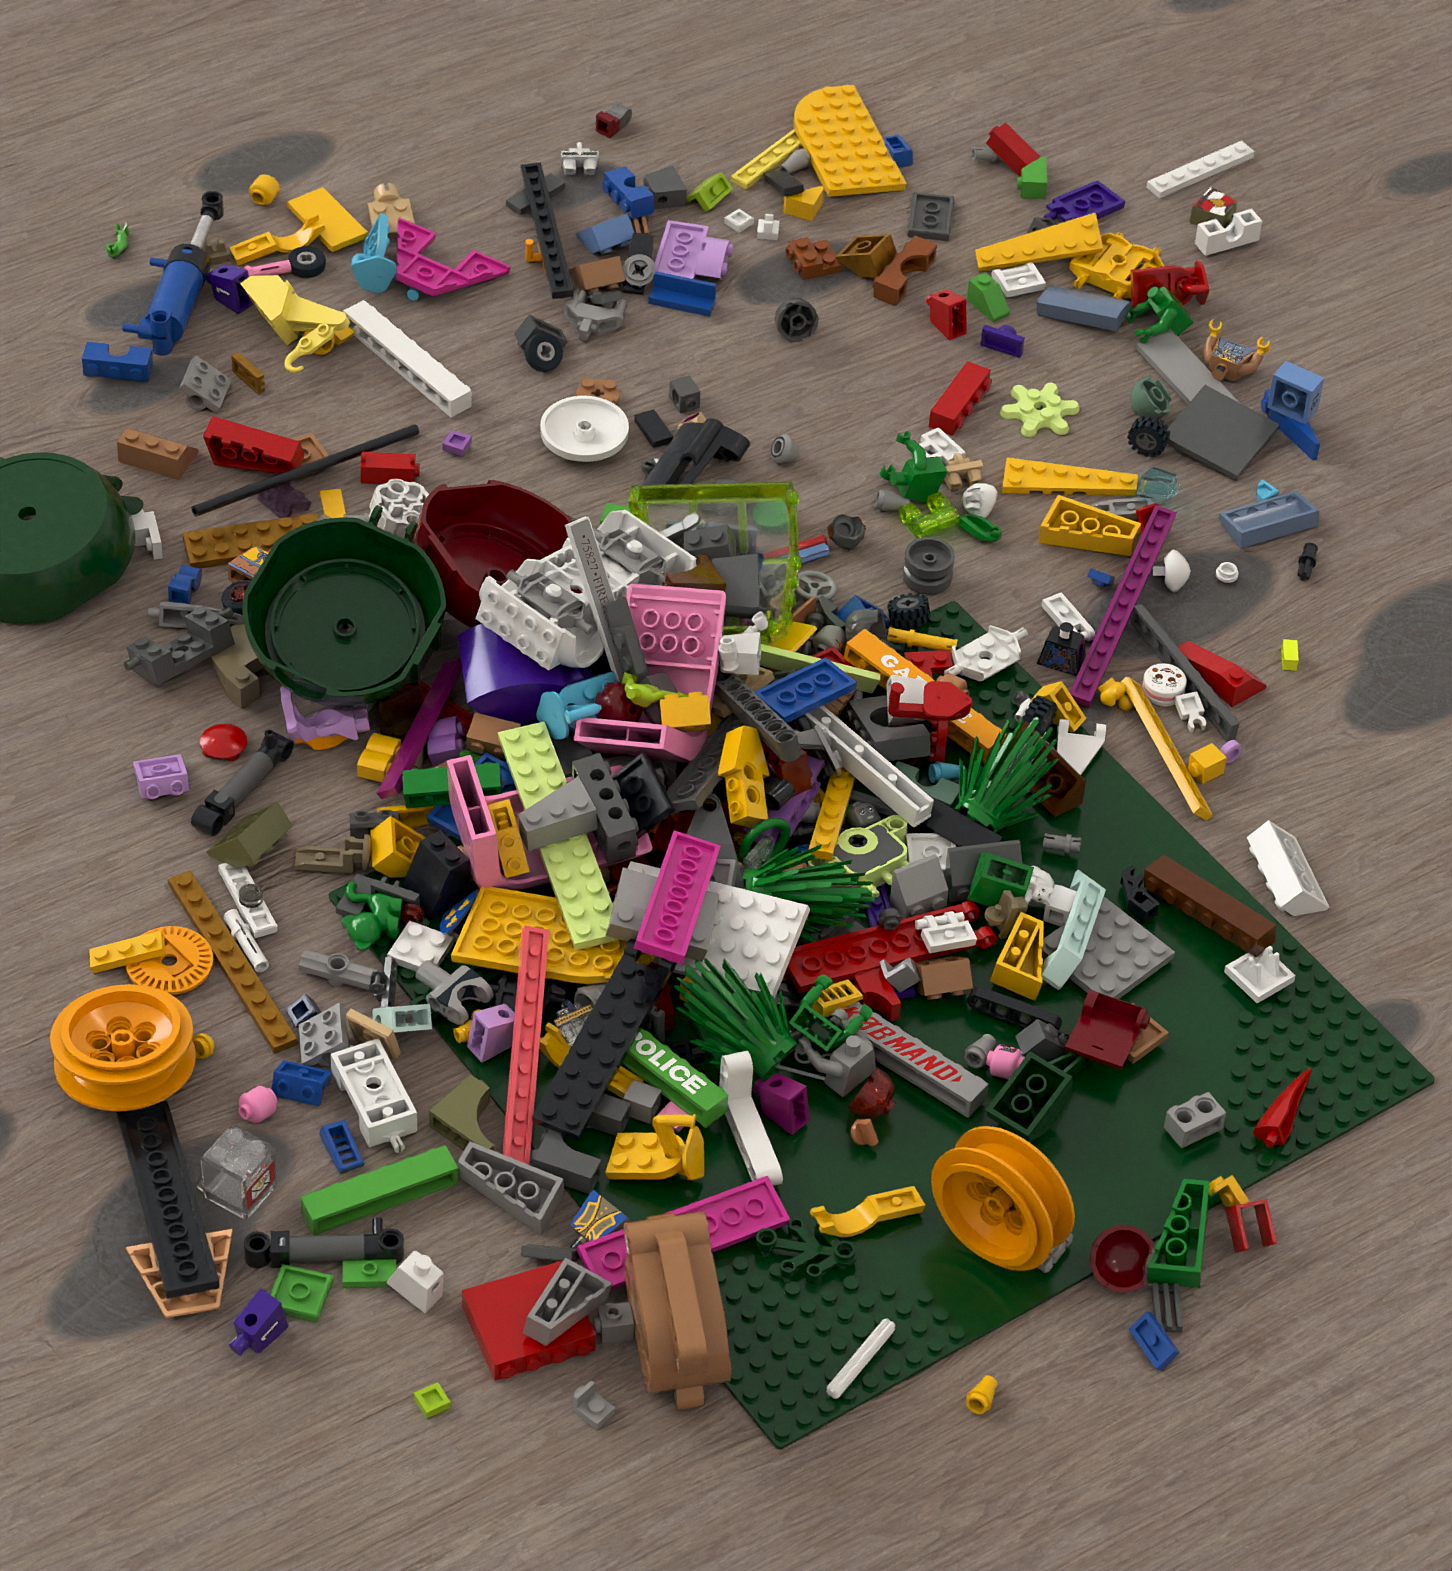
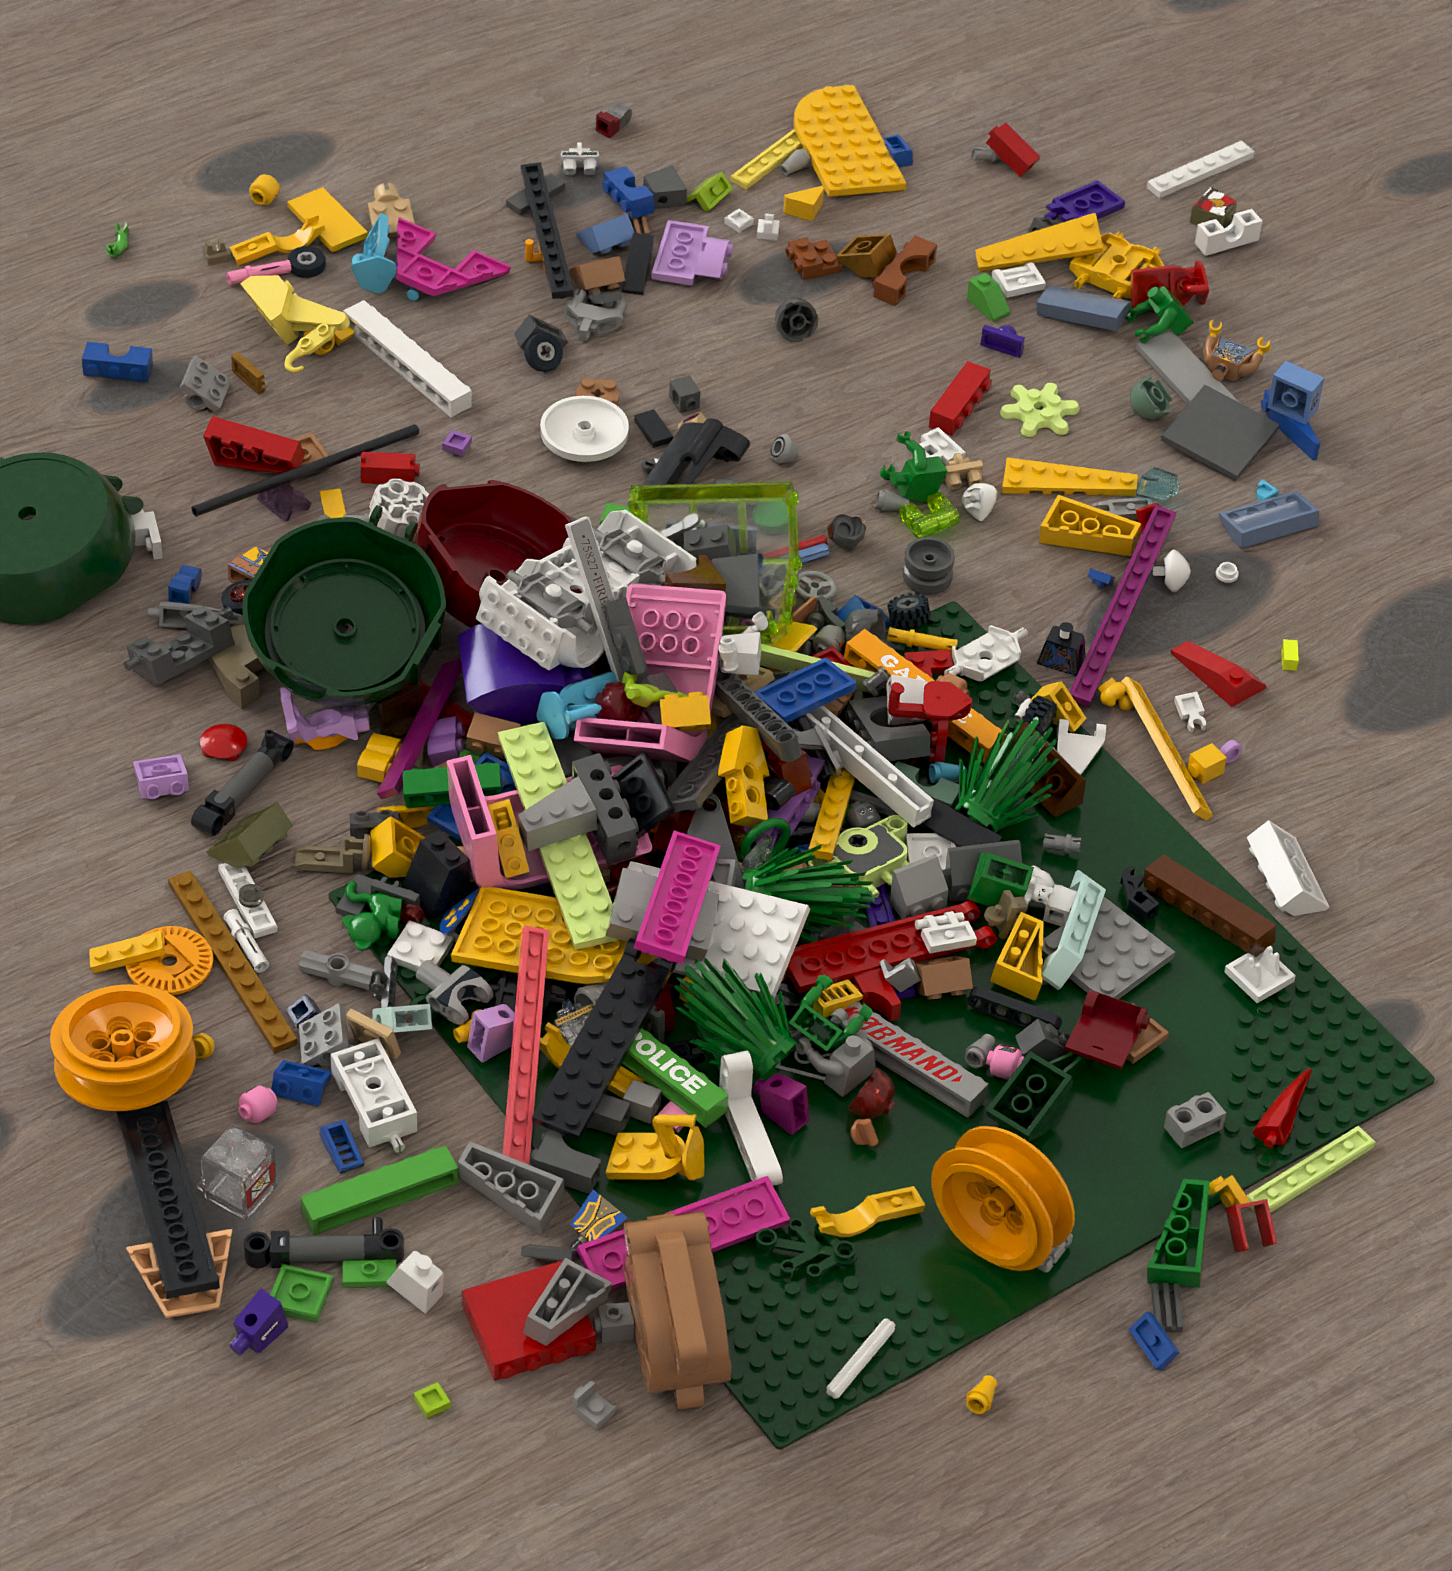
(154, 453): medium nougat slope -> none
(180, 283): blue piece -> none
(223, 544): pearl gold plate -> none
(227, 287): dark purple torso -> none
(459, 1113): olive arch -> none
(640, 261): light grey gear -> none
(683, 294): blue panel -> none
(784, 182): black tile -> none
(877, 681): none -> dark grey bush
(889, 919): dark grey plate -> none
(931, 216): dark grey tile -> none
(948, 313): red torso -> none
(980, 527): green arm -> none
(1033, 180): bright green slope -> none
(1063, 611): white plate -> none
(1120, 1258): dark red cylinder -> none
(1148, 436): black wheel -> none
(1163, 683): white head -> none
(1169, 654): dark grey plate -> none
(1307, 561): black axle -> none
(1313, 1169): none -> yellowish green tile

